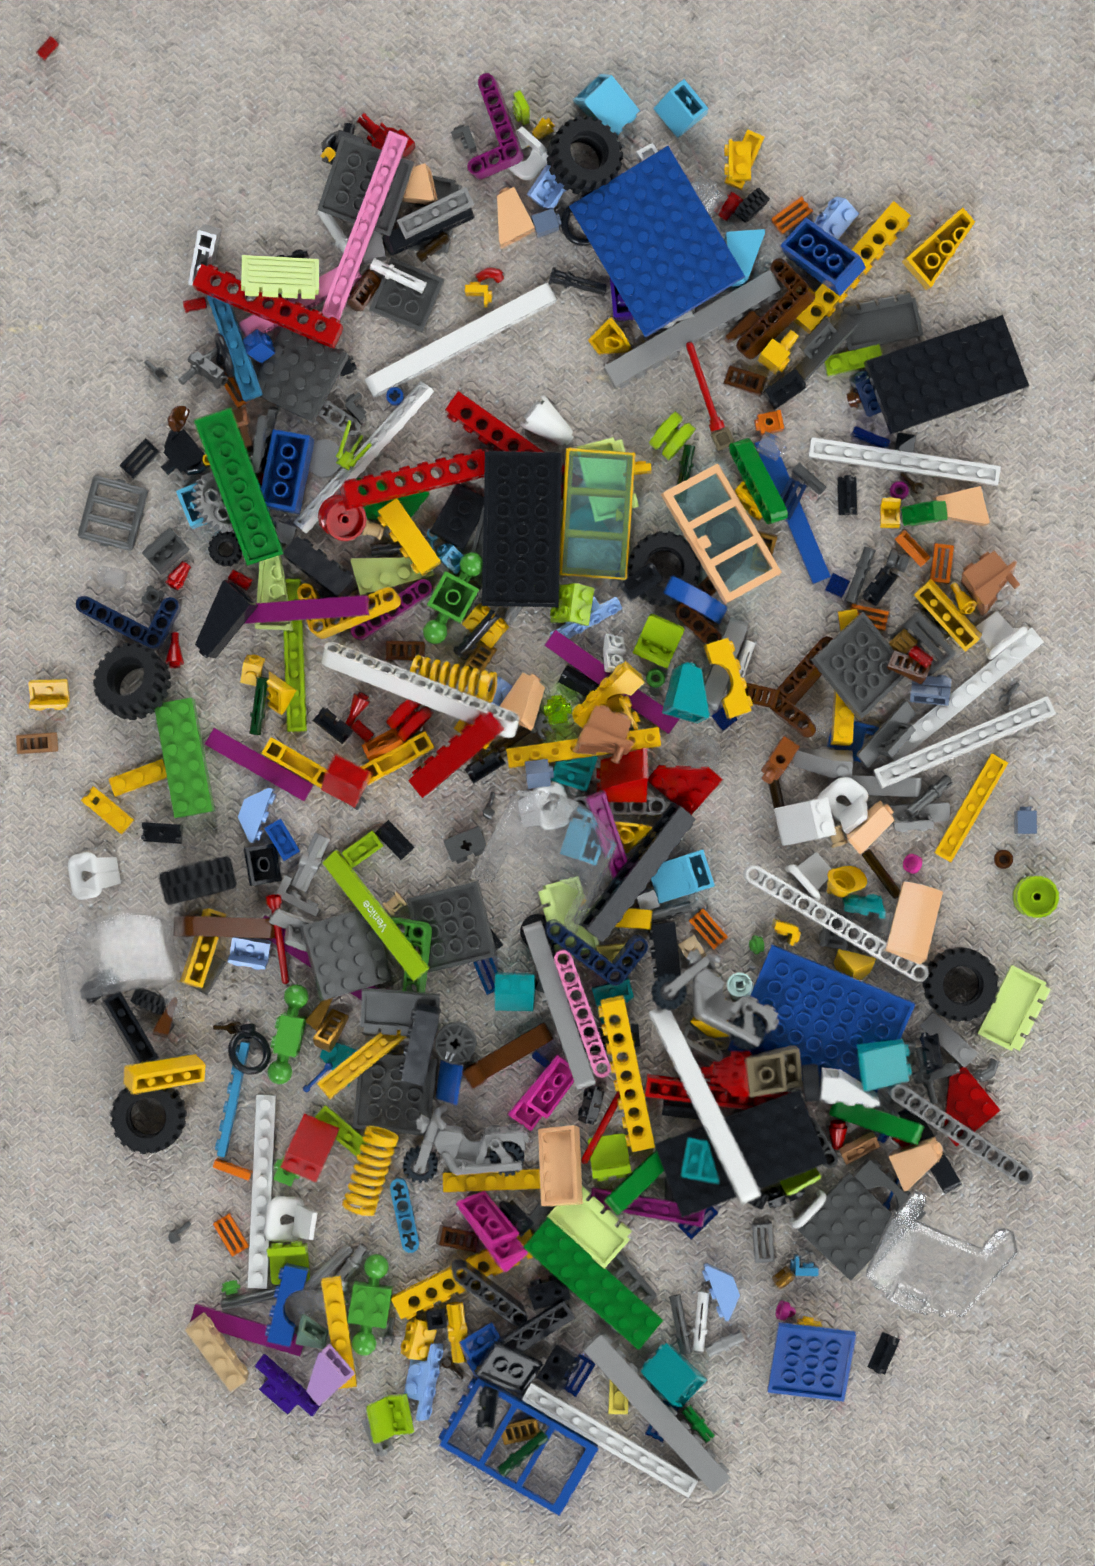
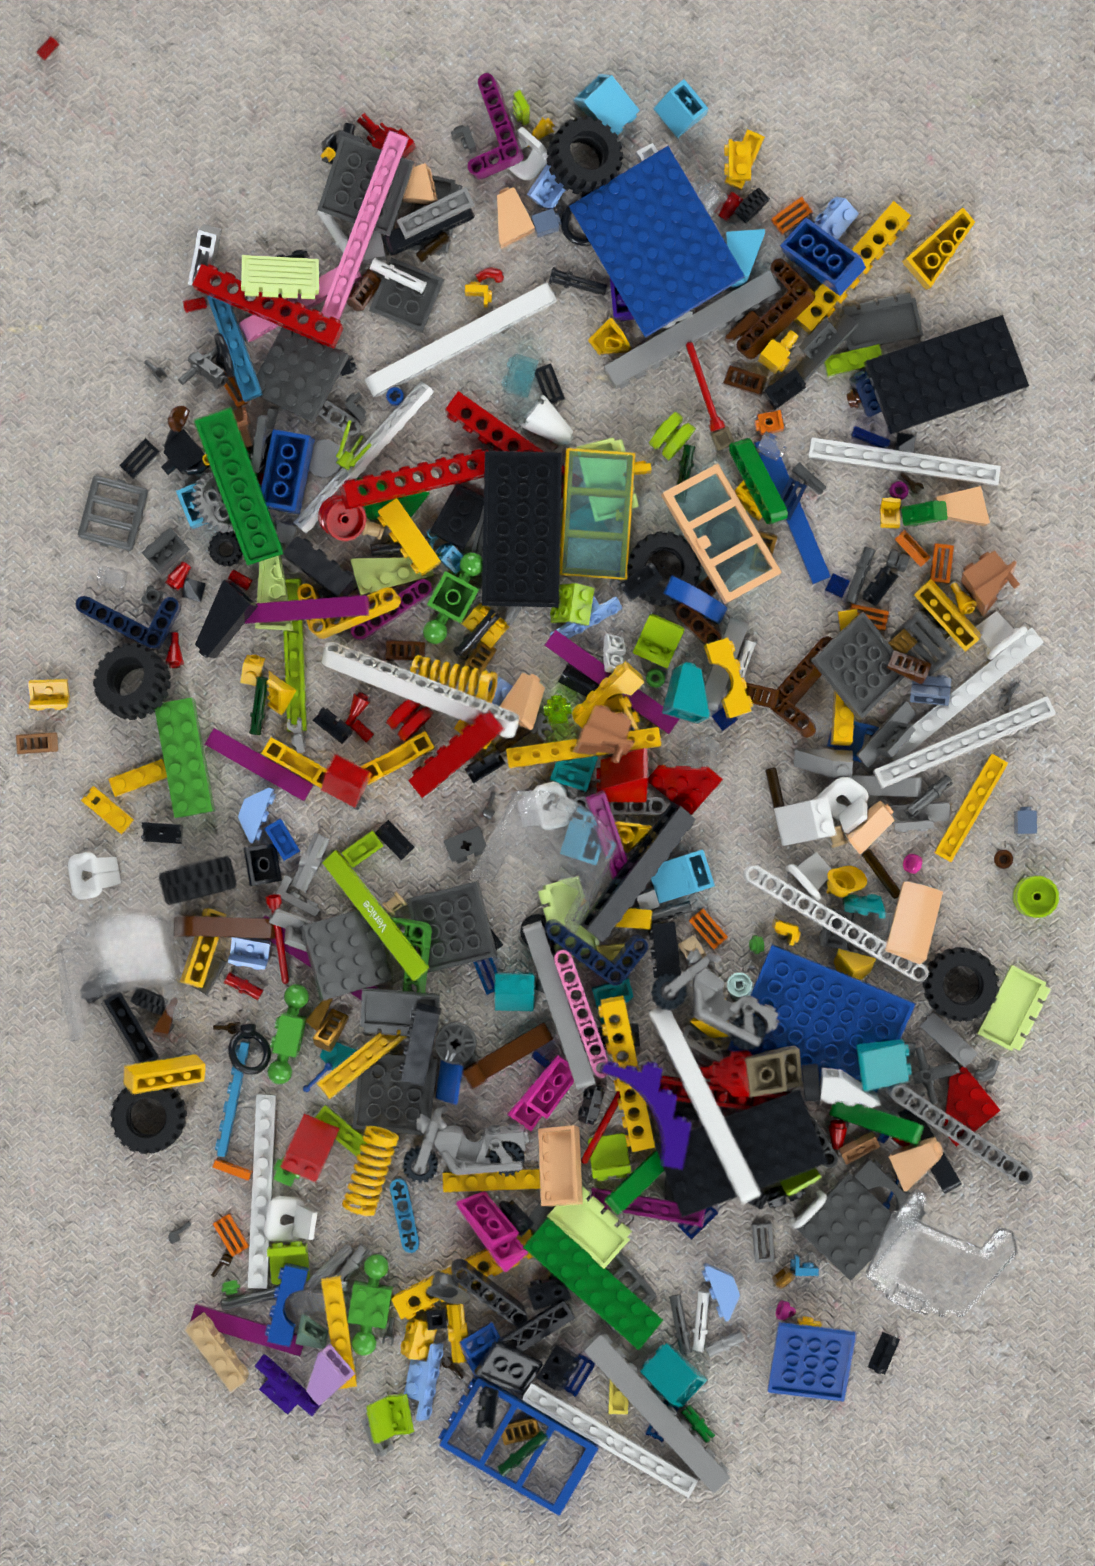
(193, 589): none -> black slope
(225, 1260): none -> dark brown hand
(243, 986): none -> red pin
(259, 346): blue brick -> none
(298, 738): none -> light grey plate
(382, 744): orange tile -> none
(441, 1235): reddish brown slope -> none
(447, 1289): none -> dark grey piece
(519, 375): none -> clear light blue brick
(538, 773): sand blue brick -> none
(554, 399): none -> black tile
(673, 1132): none -> dark purple arch
(699, 1162): teal wing -> none
(779, 760): dark orange torso -> none
(847, 495): black hinge -> none
(925, 660): red piece -> none
(931, 1052): black hinge -> none

